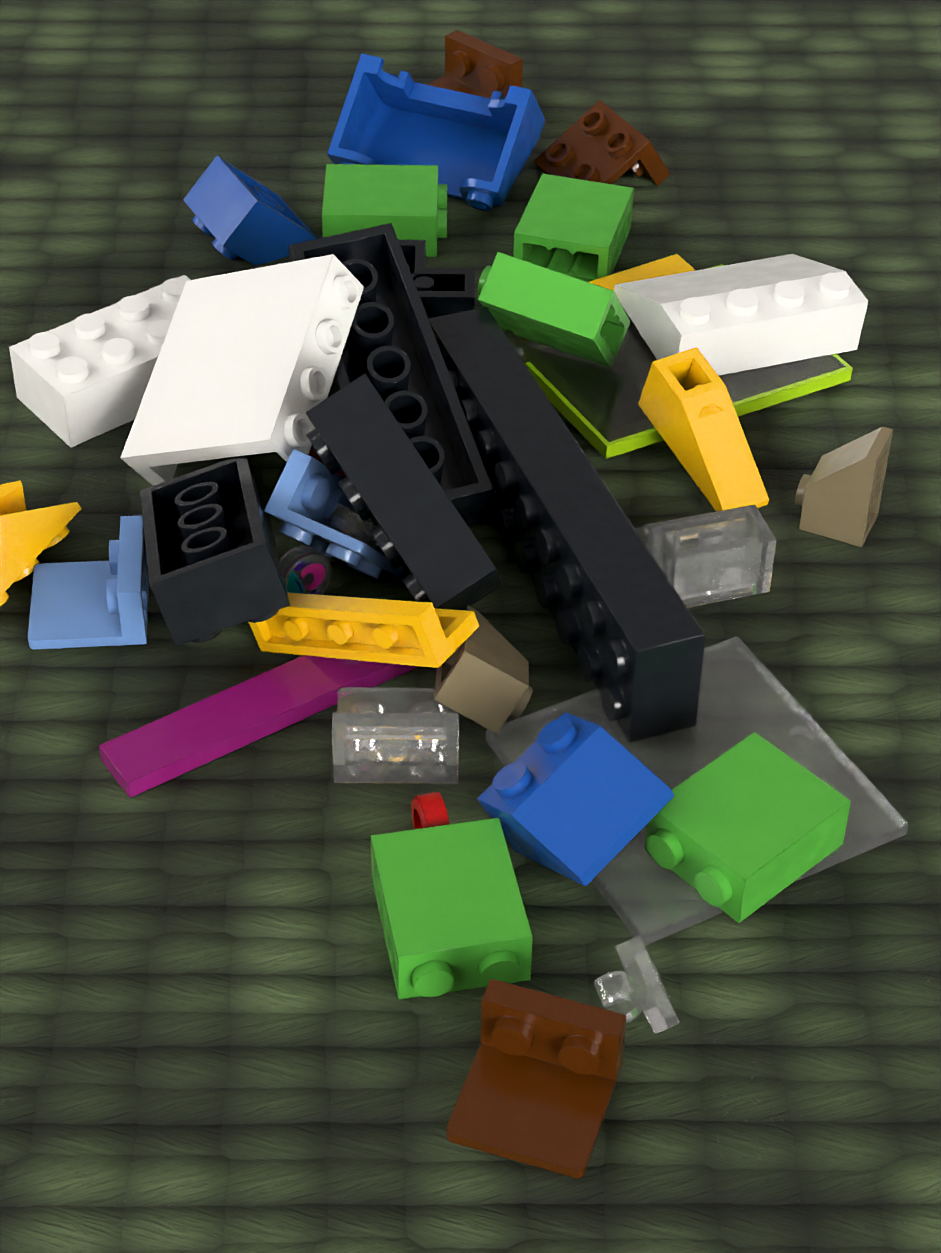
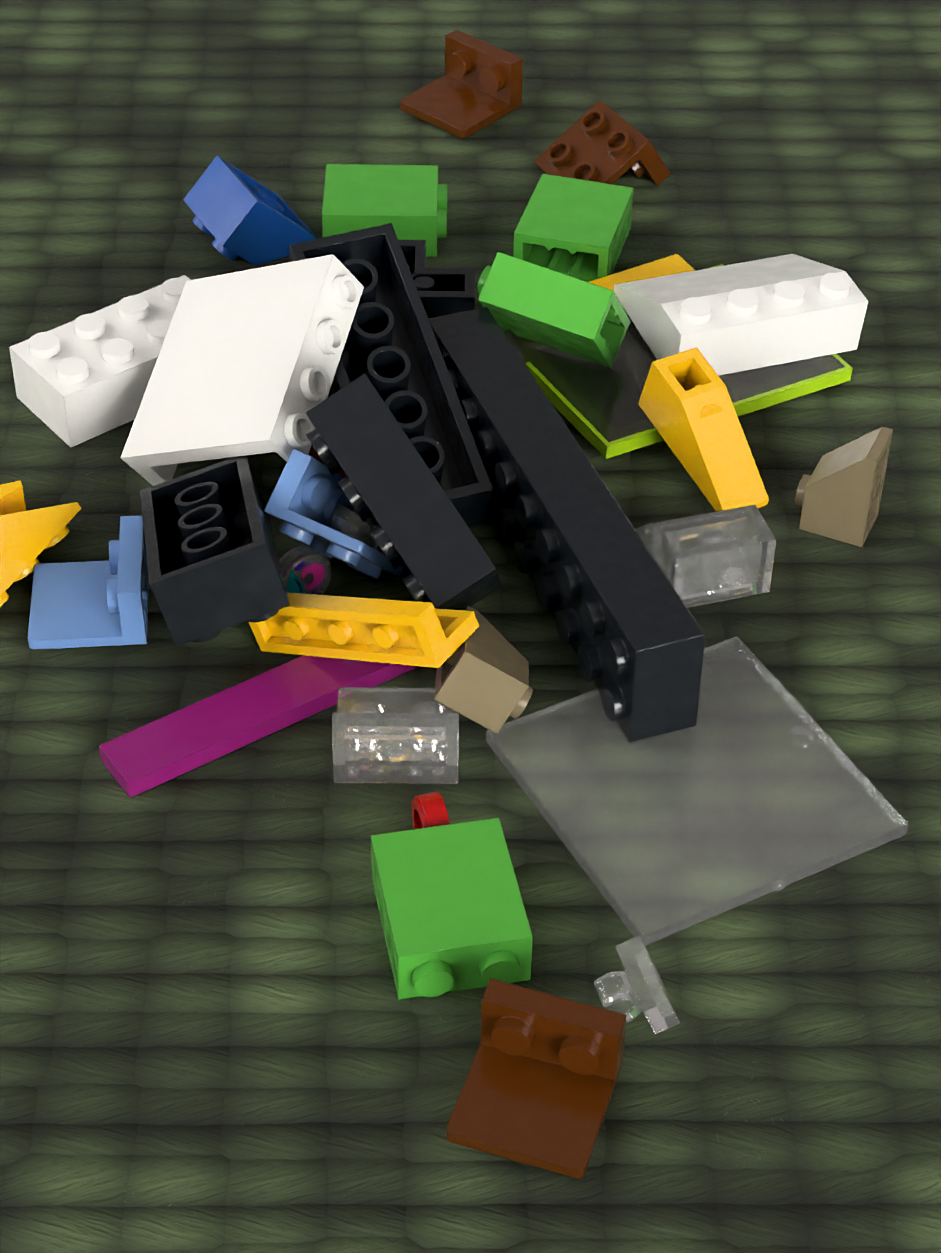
(470, 137): blue windscreen -> none
(574, 798): blue slope -> none
(747, 826): bright green brick -> none

